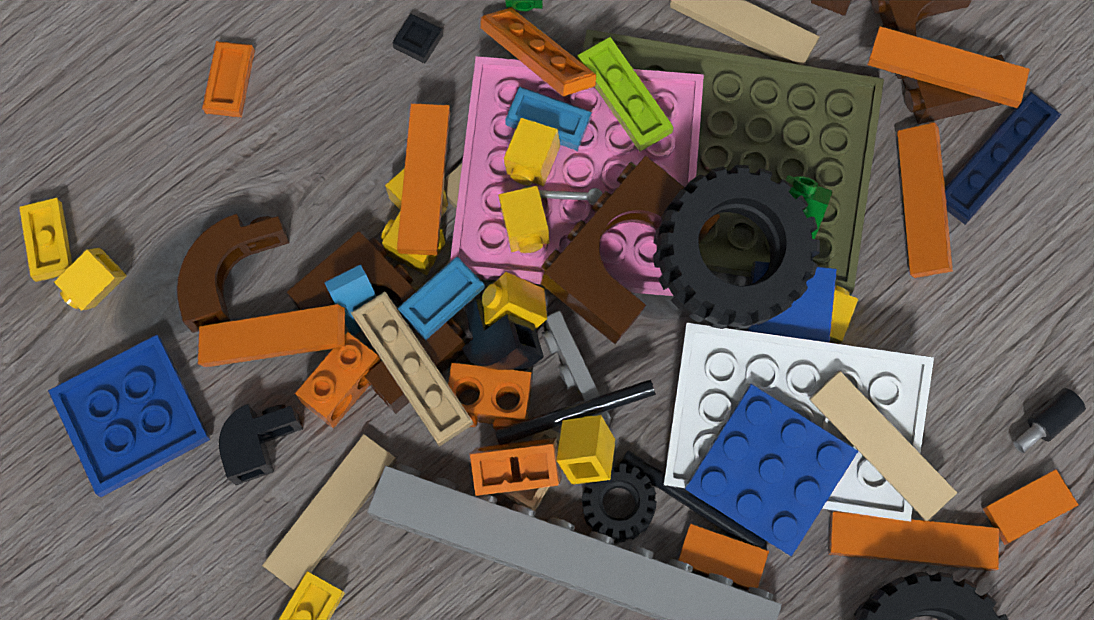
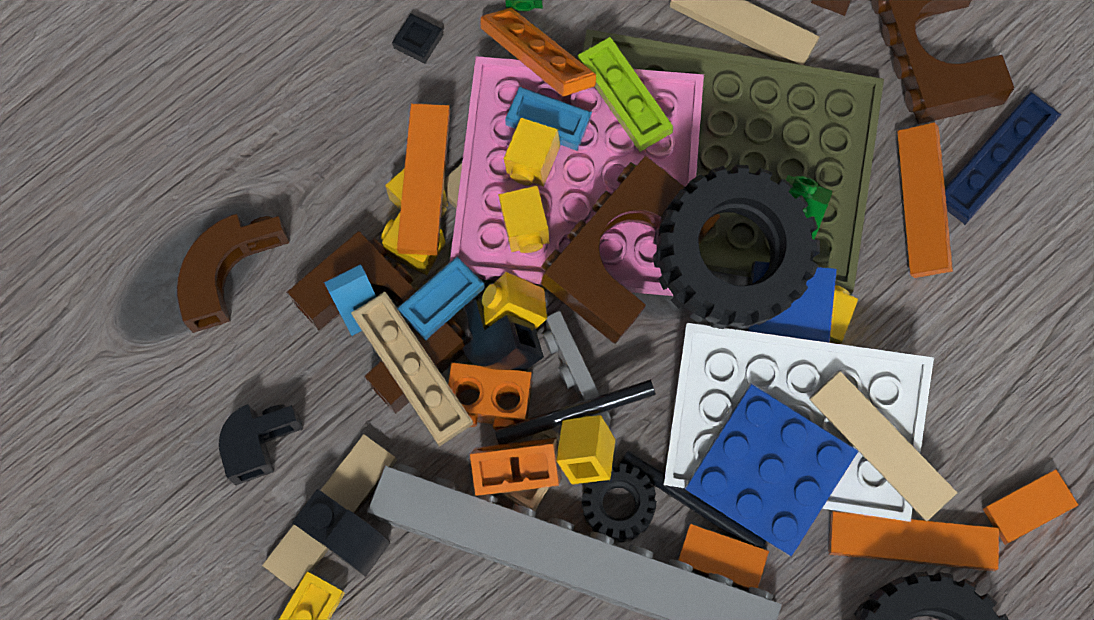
(45, 239): yellow plate -> none
(89, 279): yellow brick -> none
(128, 415): blue plate -> none
(228, 79): orange tile -> none
(272, 336): orange tile -> none
(338, 381): orange brick -> none
(341, 532): none -> black brick
(592, 196): light grey hinge -> none
(949, 67): orange tile -> none
(1051, 419): black piece -> none

